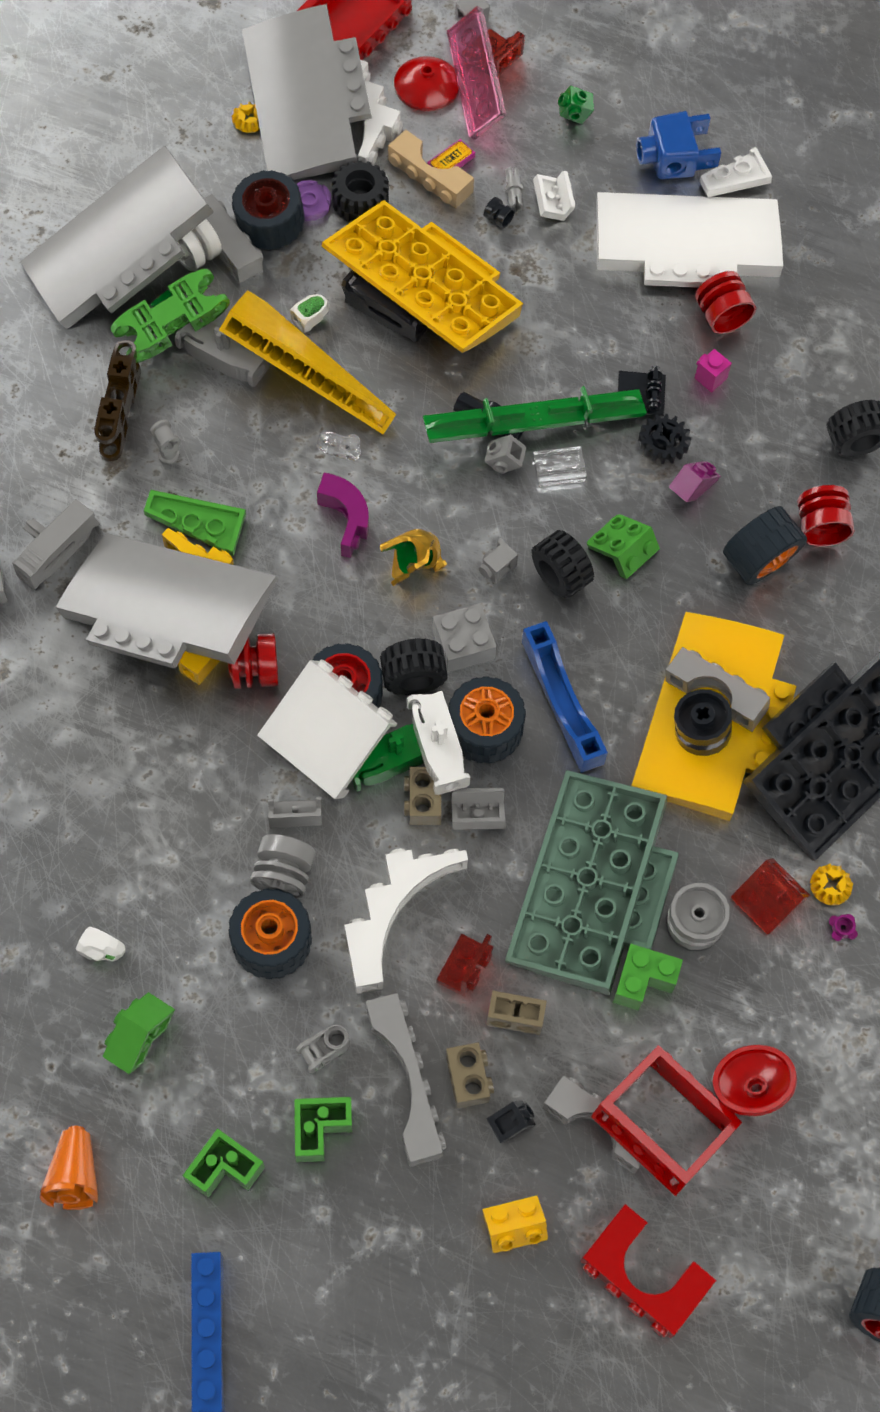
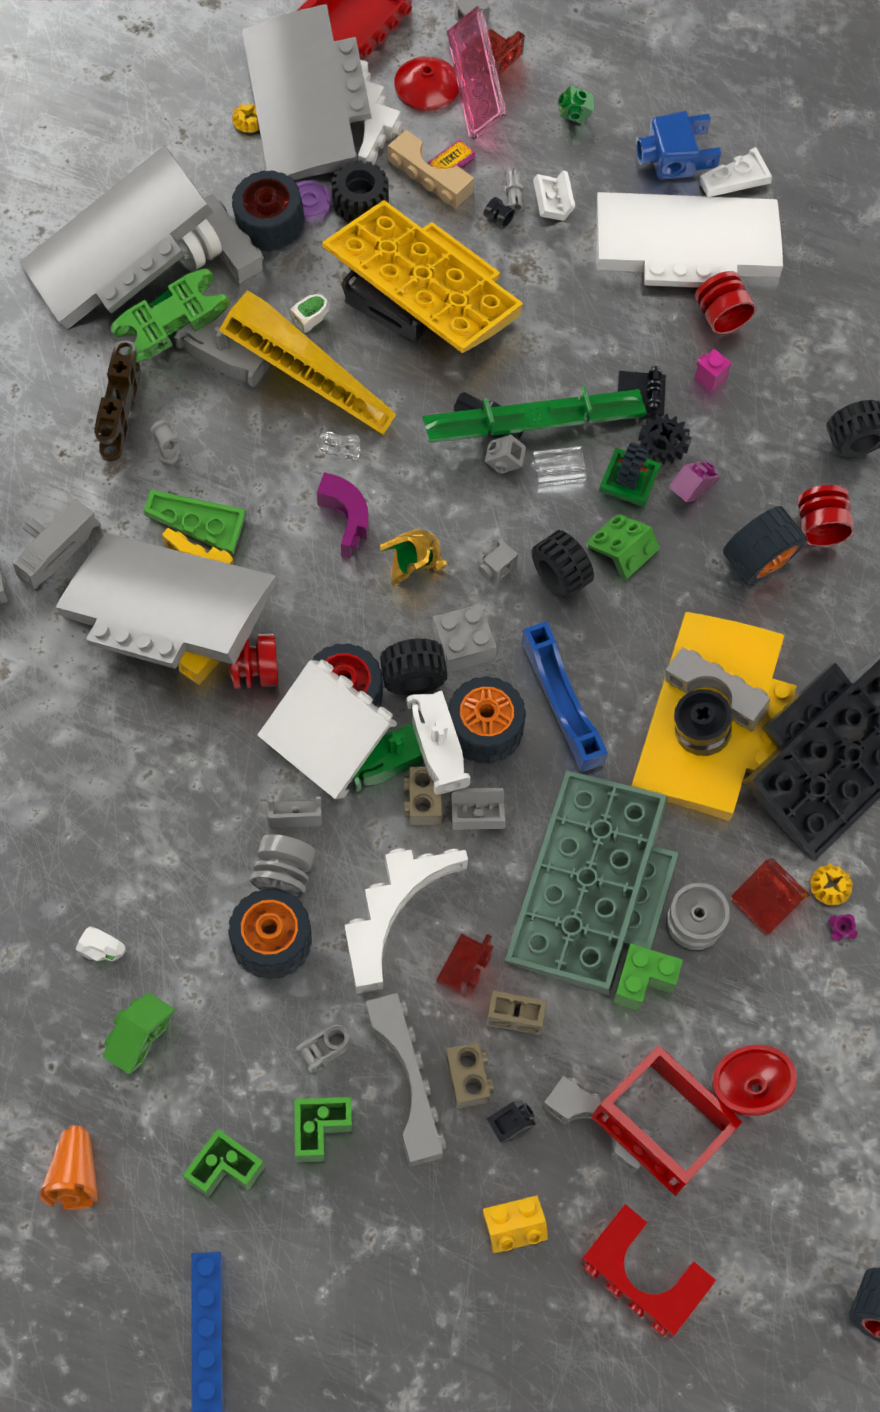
(630, 475): none -> green plate

